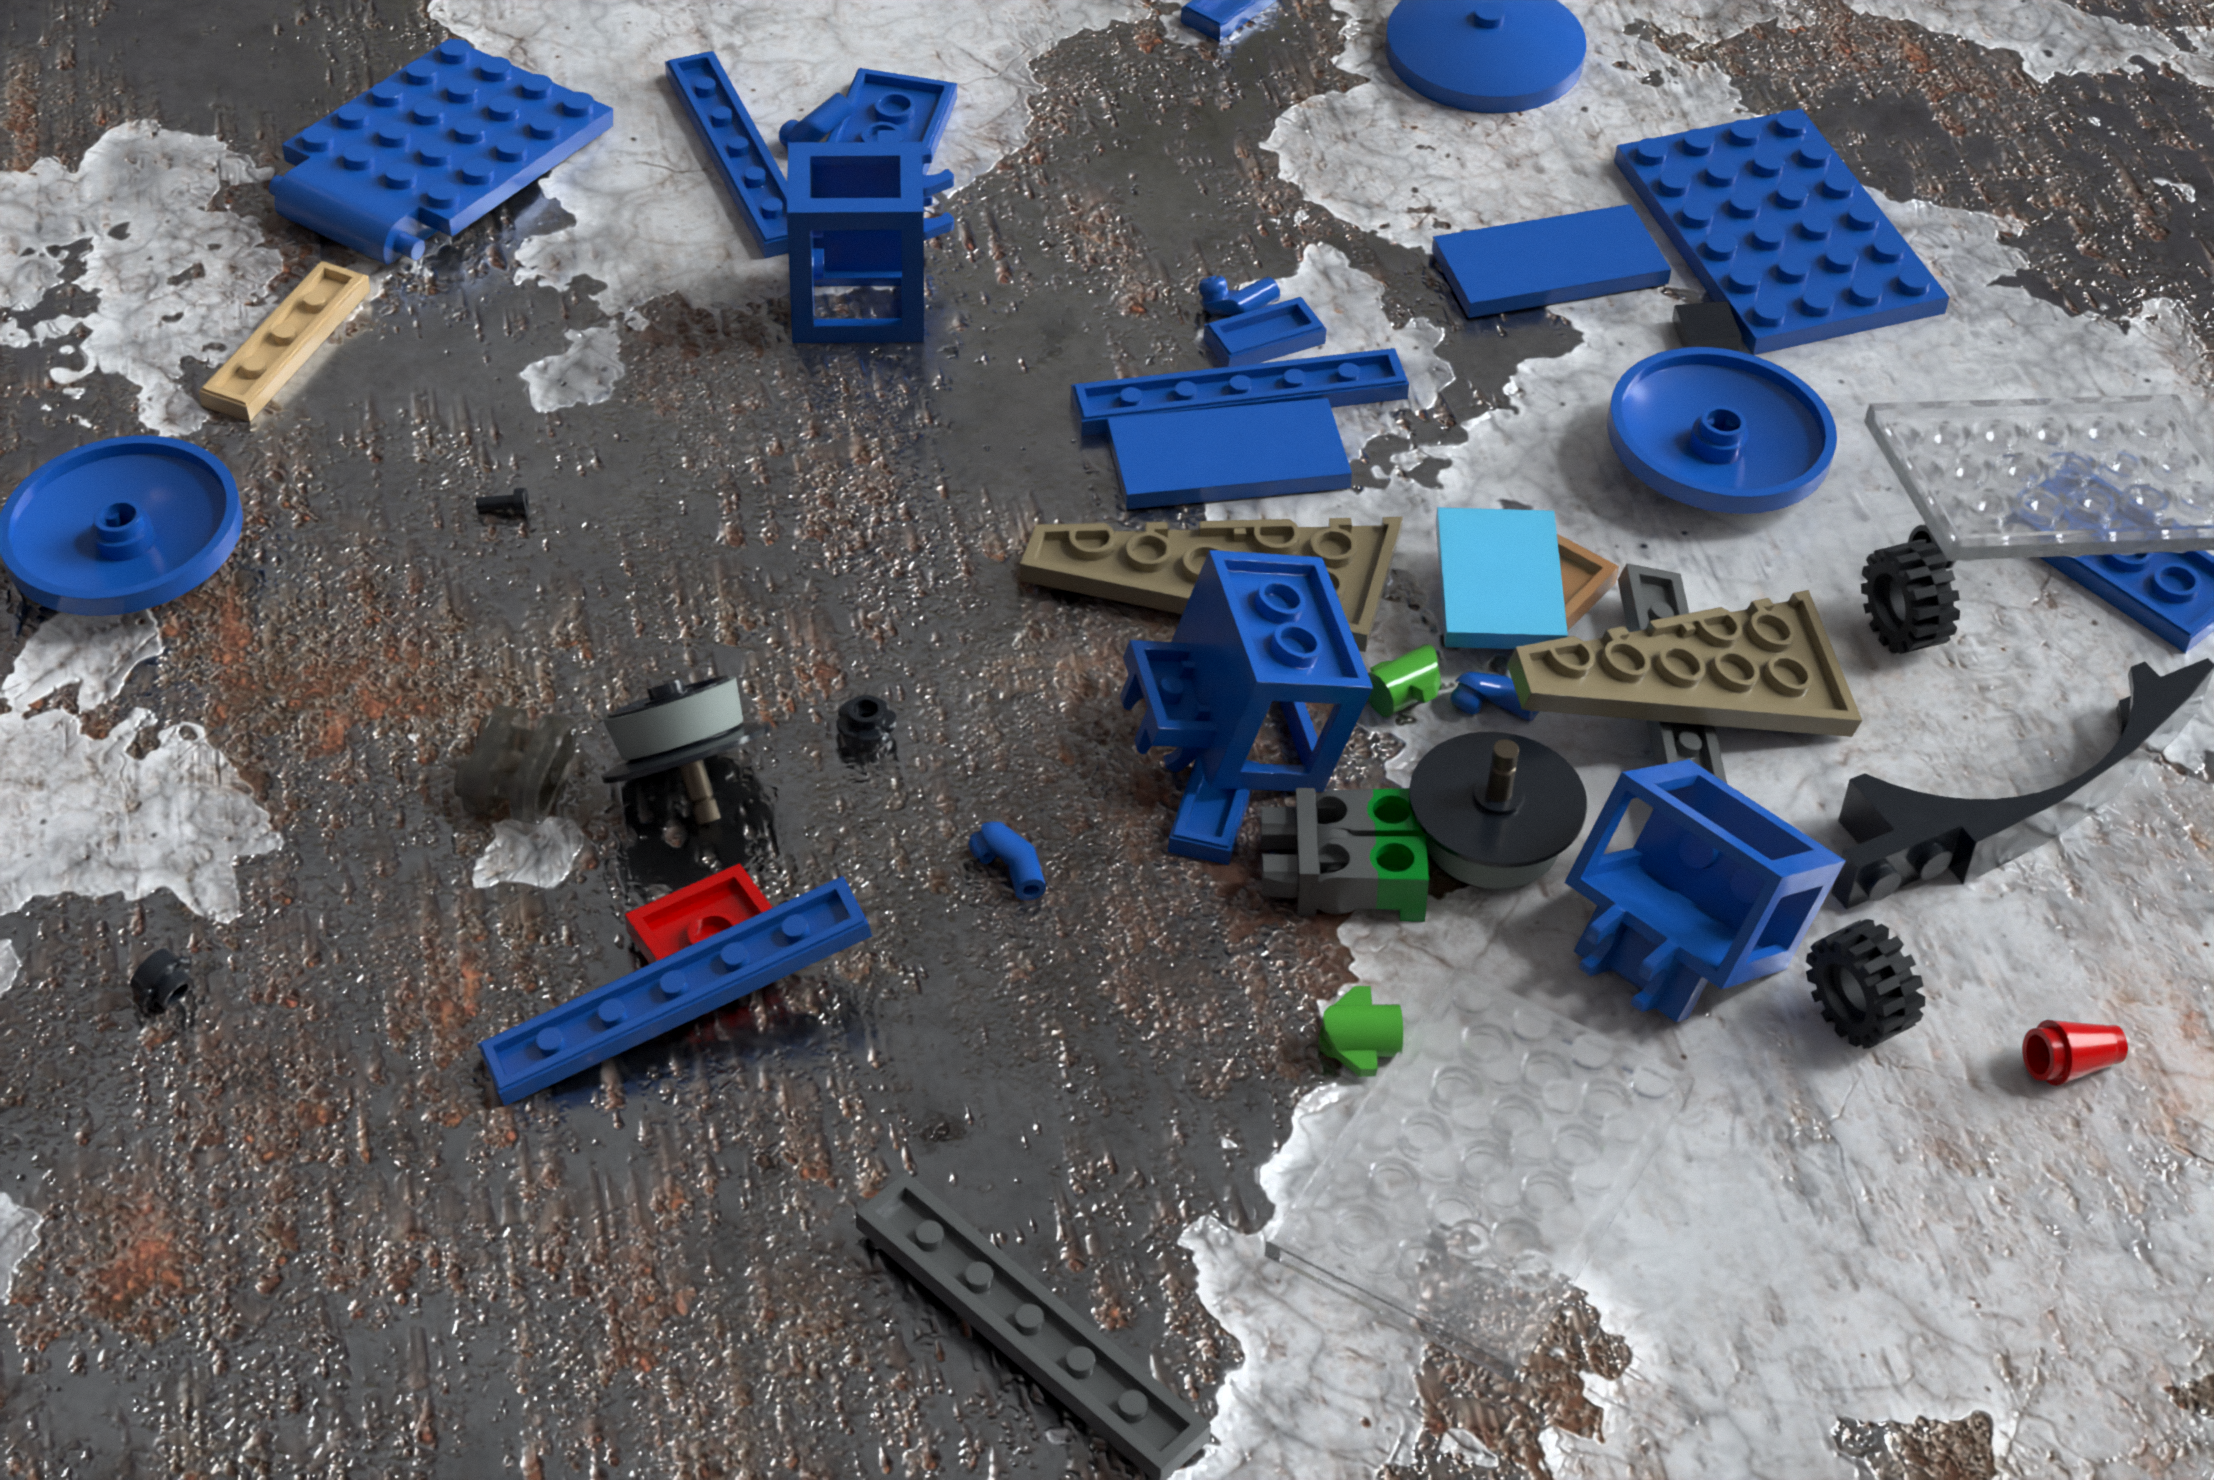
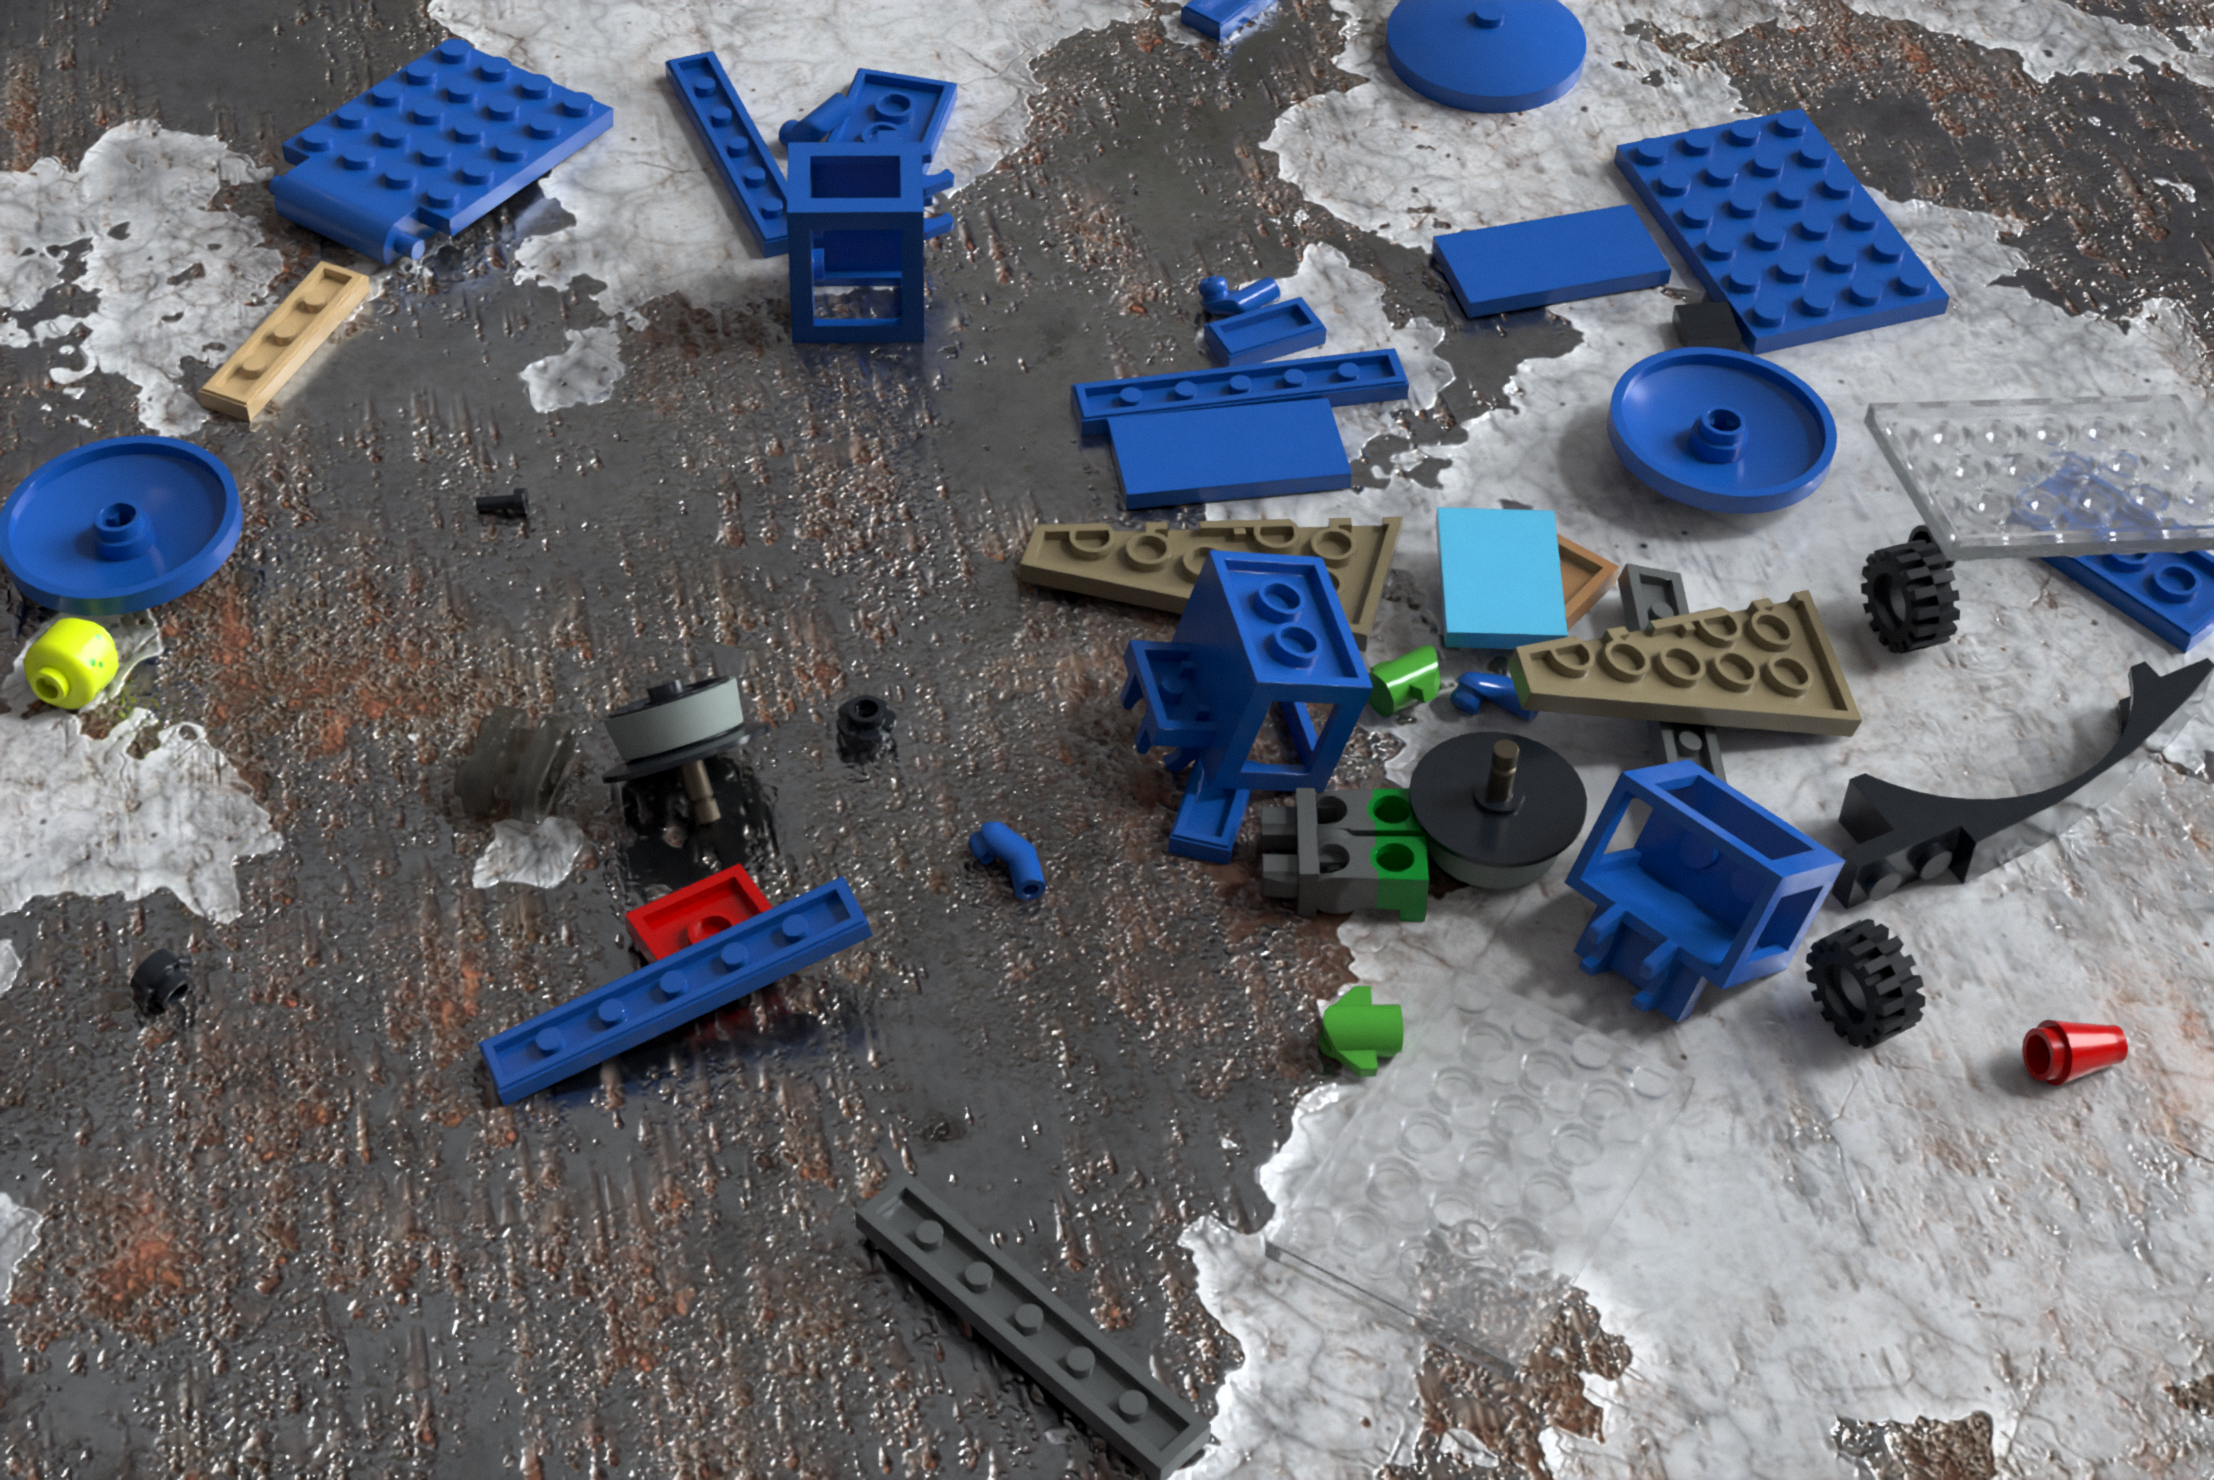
(71, 663): none -> neon yellow head

